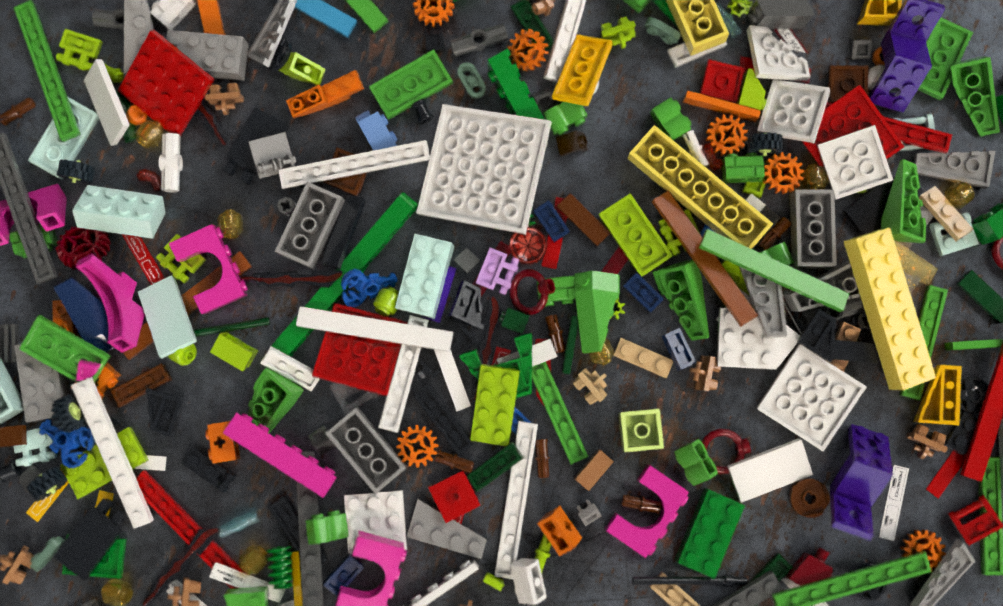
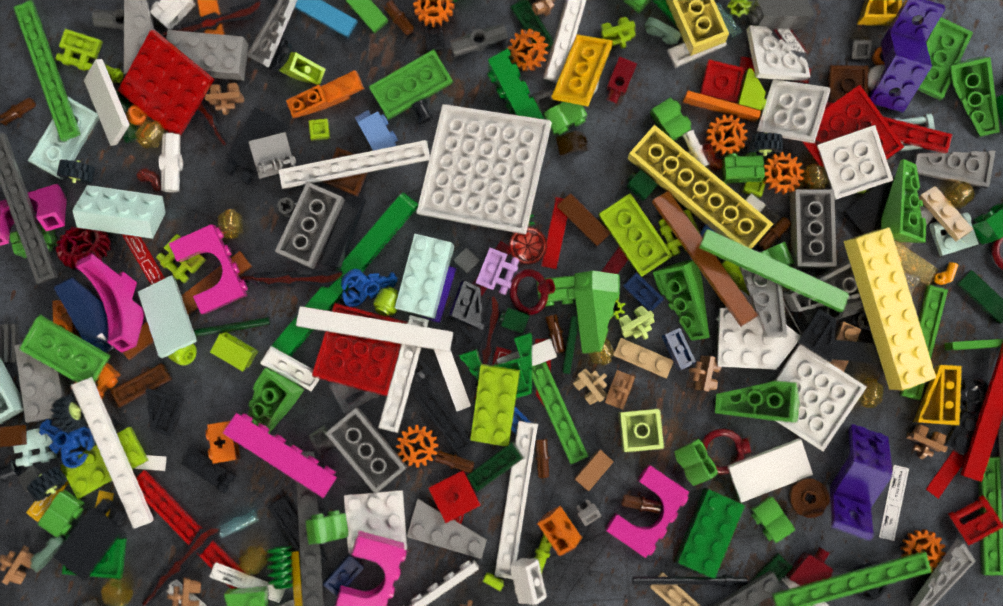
(61, 514): none -> bright green brick
(86, 369): dark pink tile -> none
(212, 21): none -> black sword
(319, 129): none -> lime tile
(399, 17): none -> reddish brown axle
(471, 81): sand green plate -> none
(551, 221): dark blue plate -> none
(619, 389): none -> medium nougat hips
(623, 72): none -> dark red torso
(639, 326): none -> yellowish green hips
(641, 185): none -> dark green brick
(765, 401): none -> bright green wedge
(772, 519): none -> bright green brick
(872, 394): none -> clear yellow head
(946, 276): none -> light orange arm

